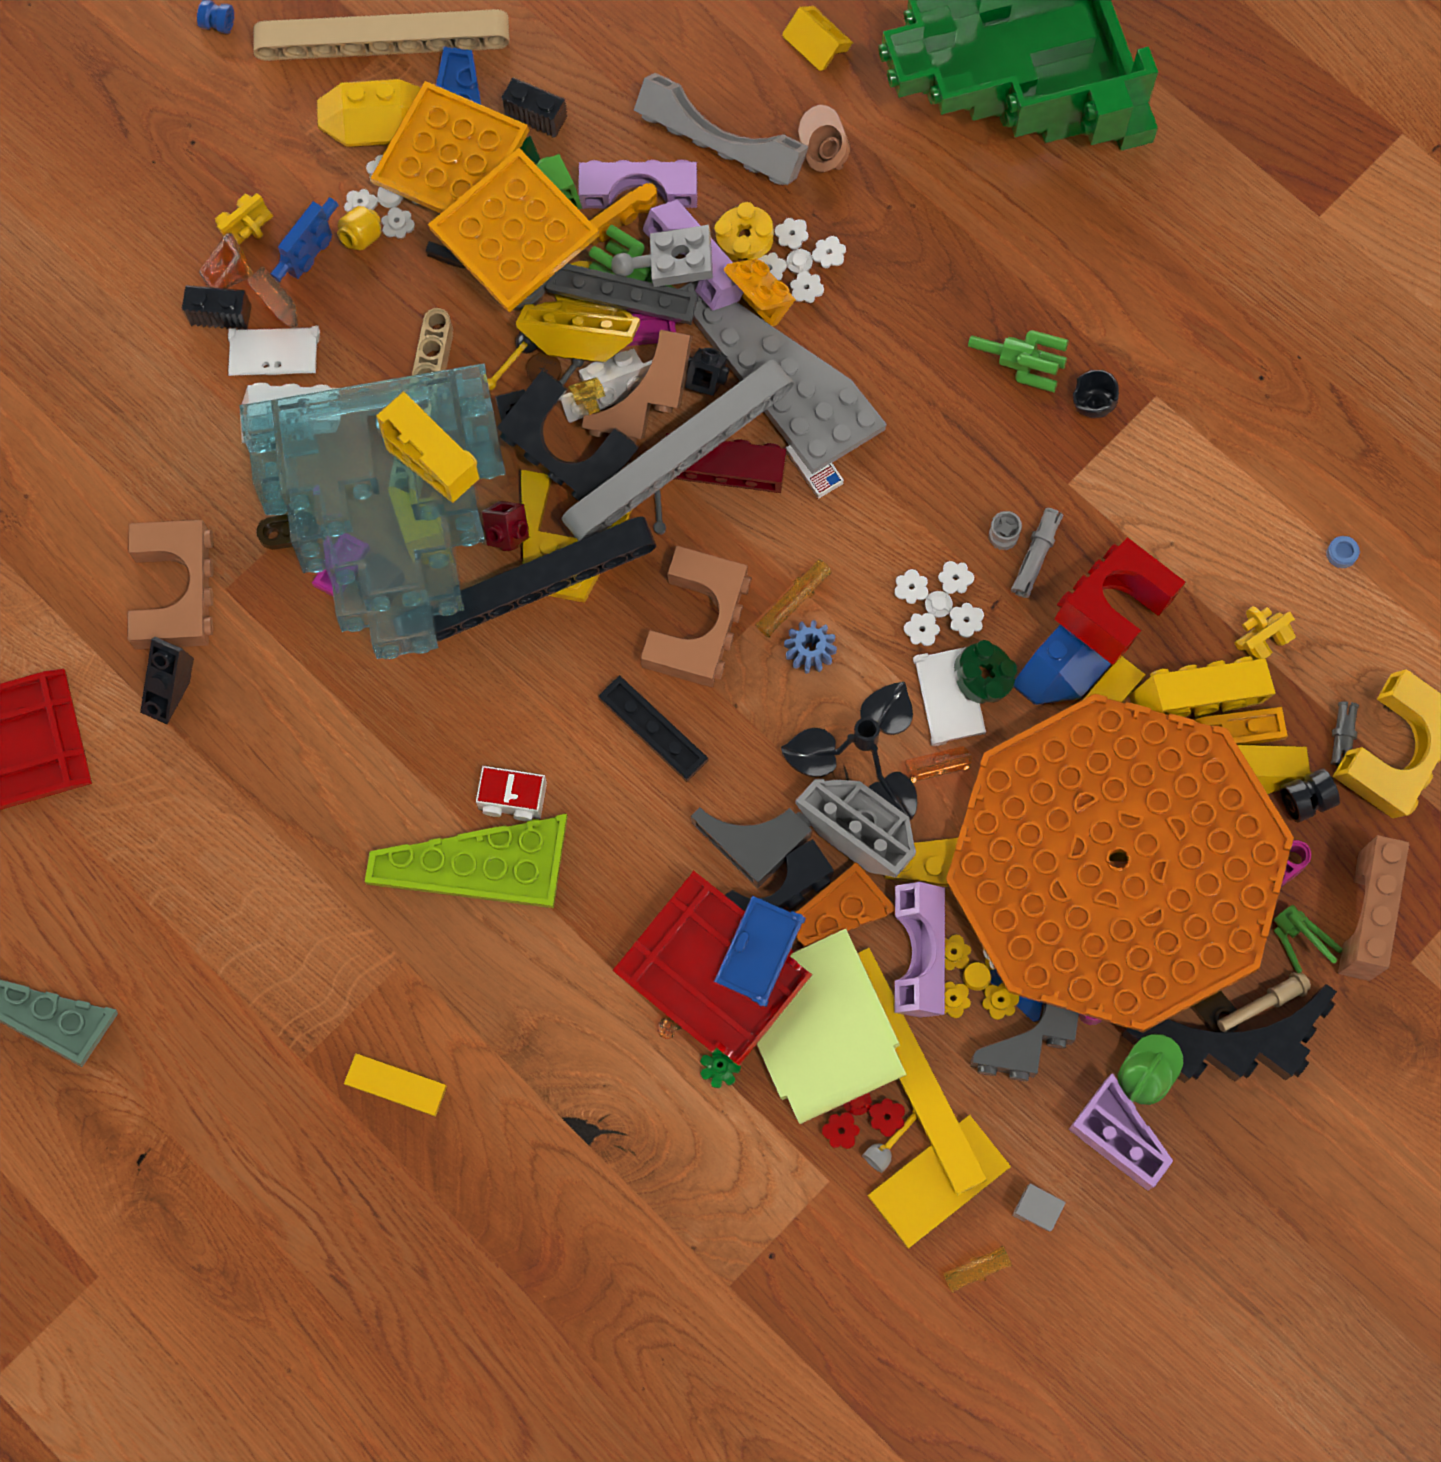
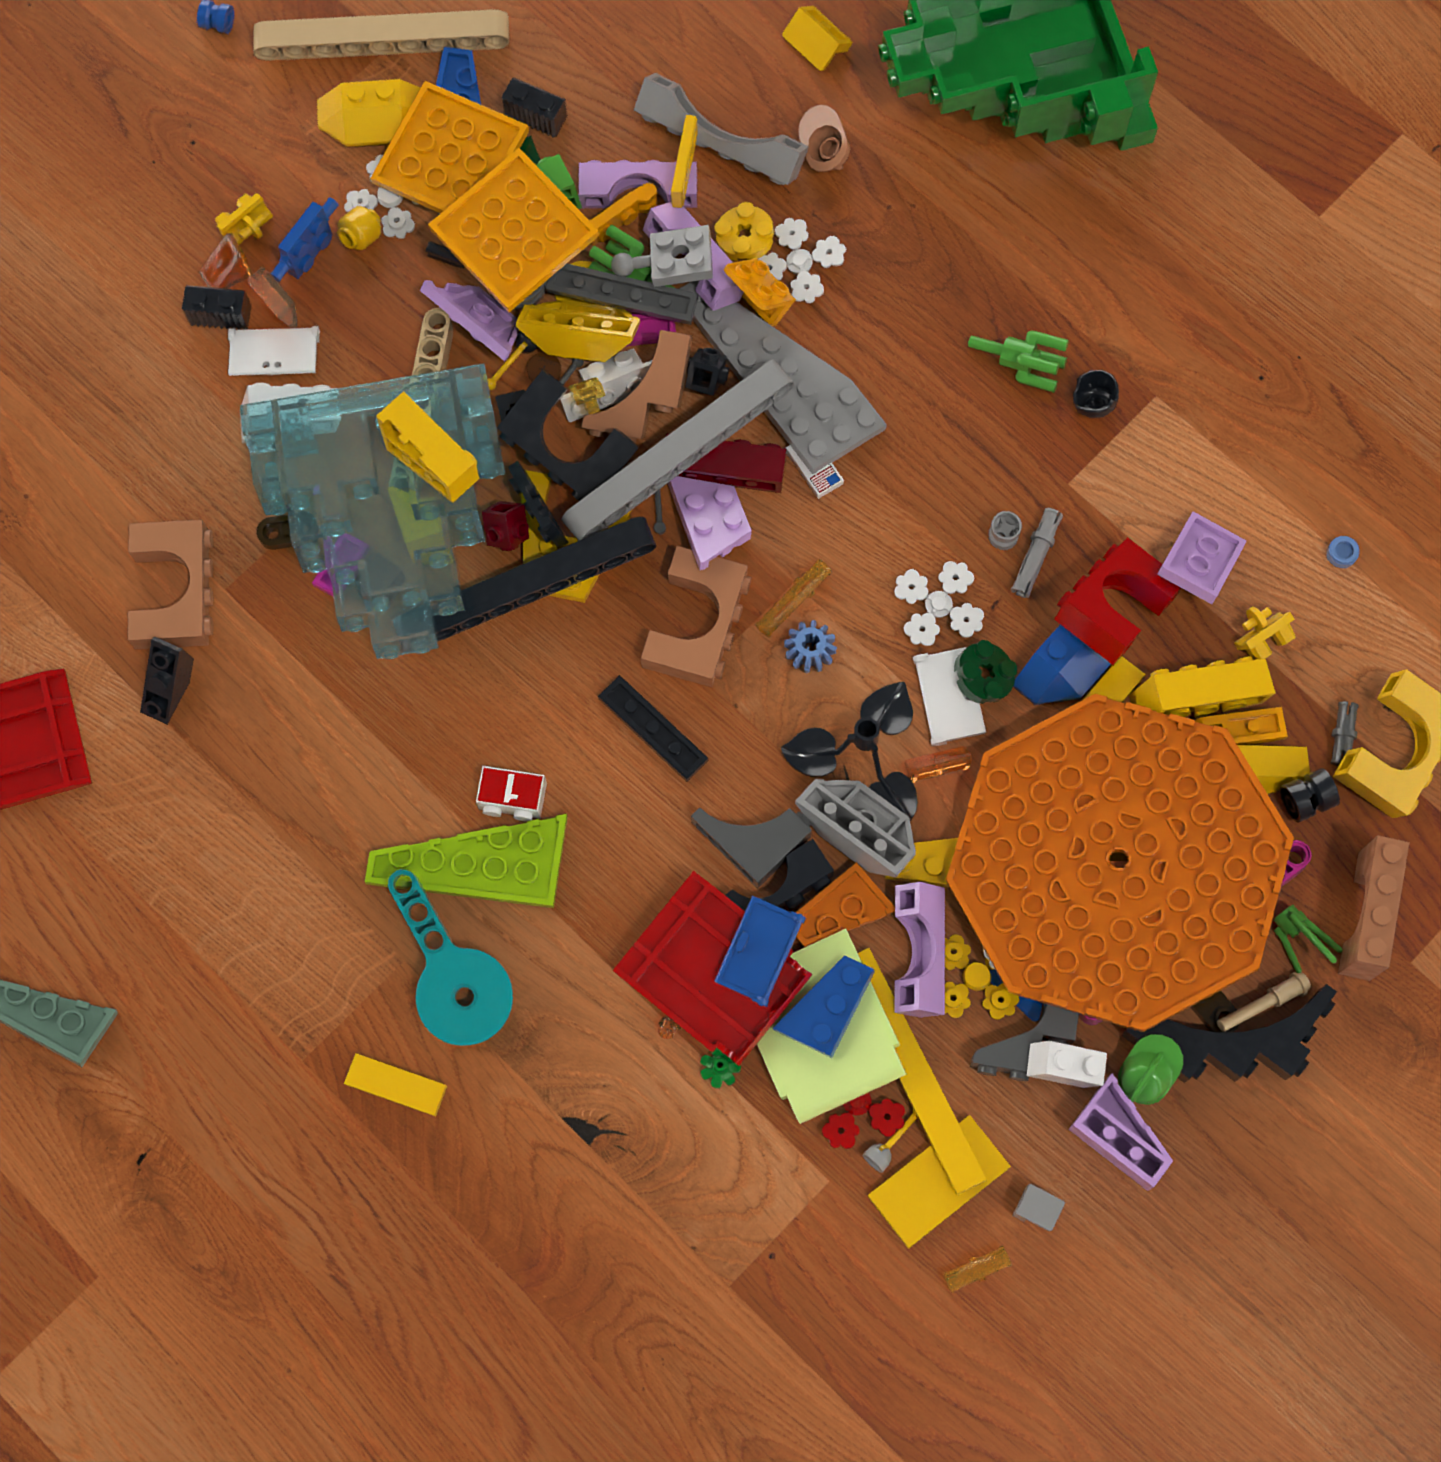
(449, 971): none -> teal beam
(476, 313): none -> lavender wing
(536, 506): none -> black wing
(684, 161): none -> yellow tile
(710, 517): none -> lavender wing
(828, 1007): none -> blue wing
(1066, 1064): none -> white brick
(1202, 557): none -> lavender plate

